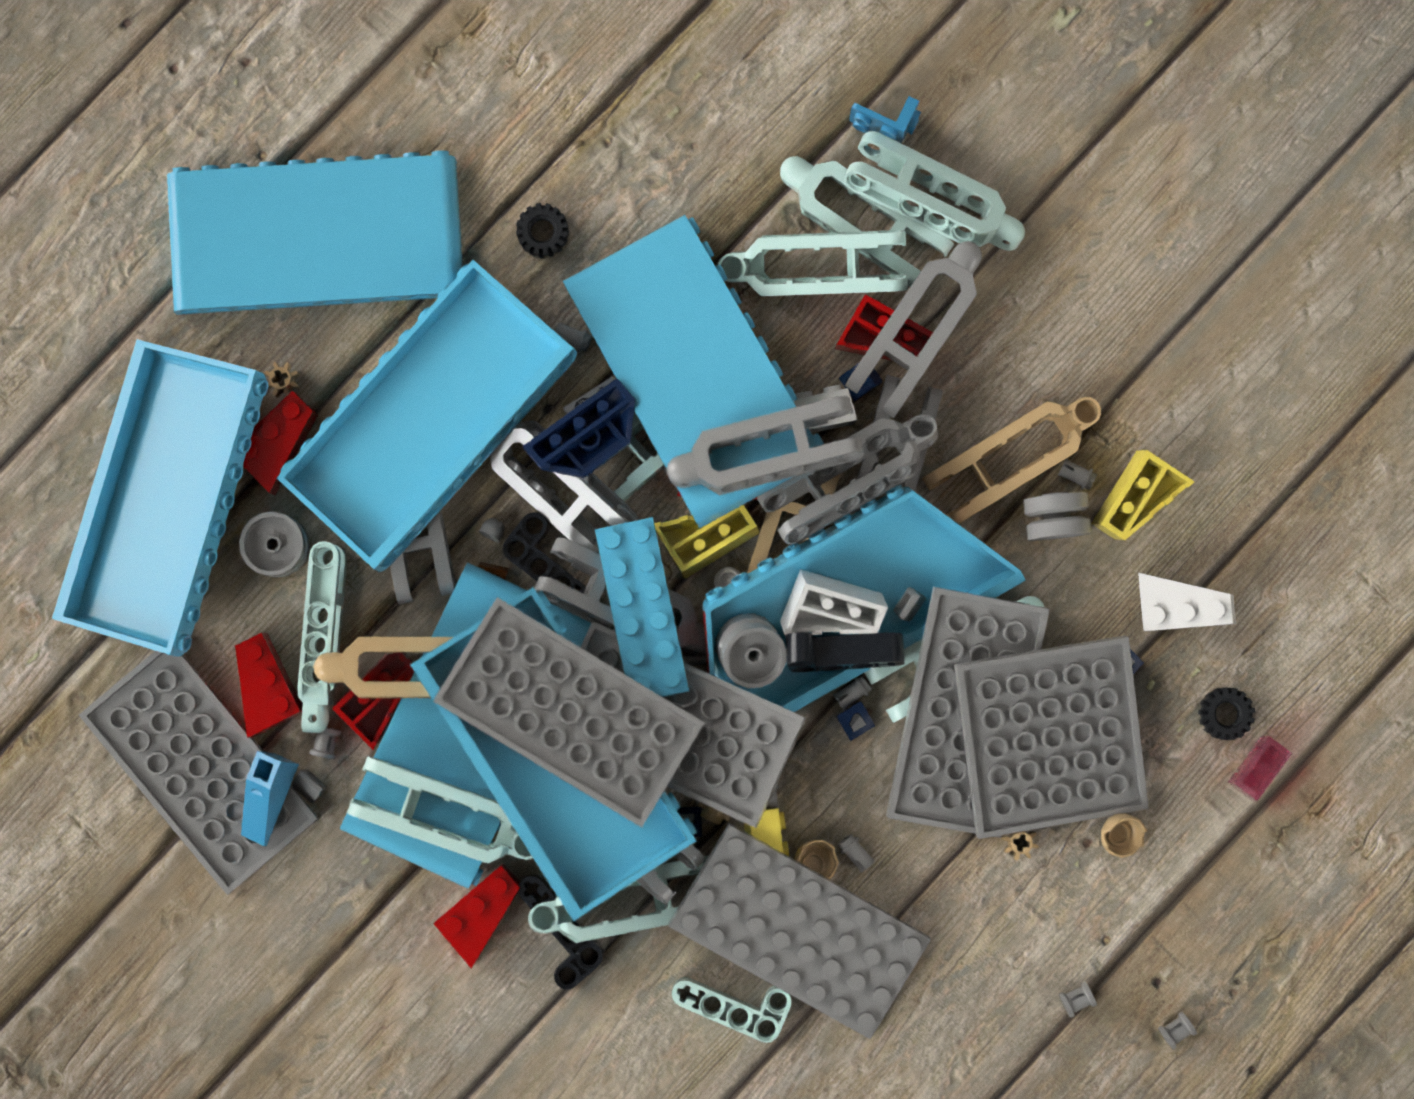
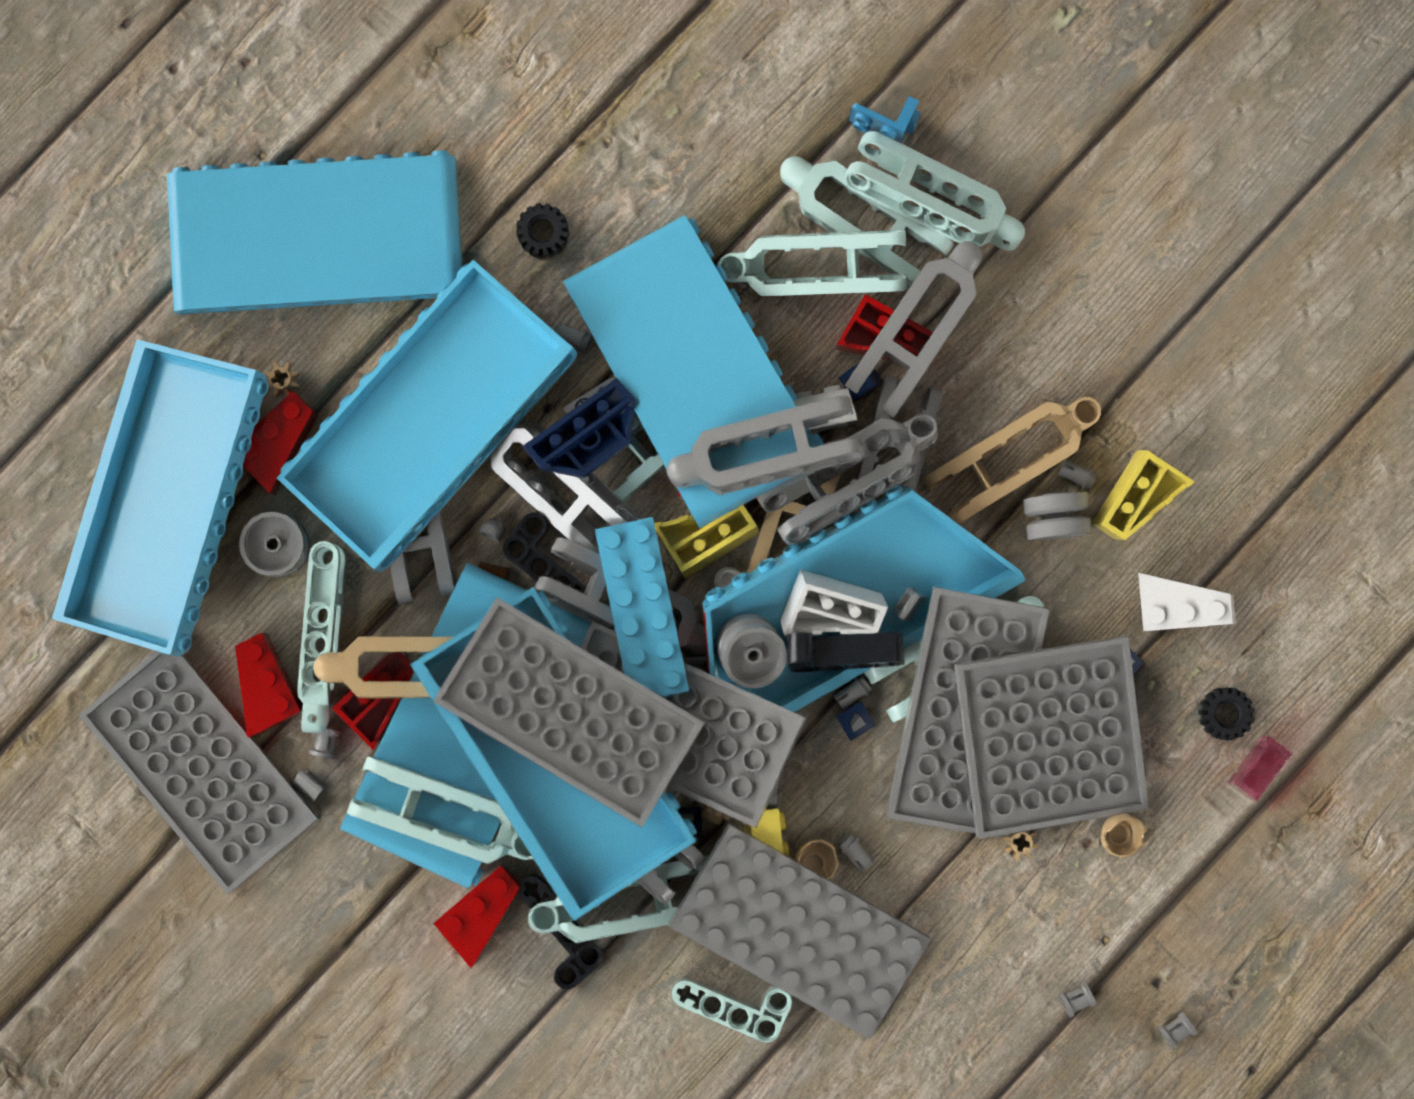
(265, 794): dark azure slope -> none

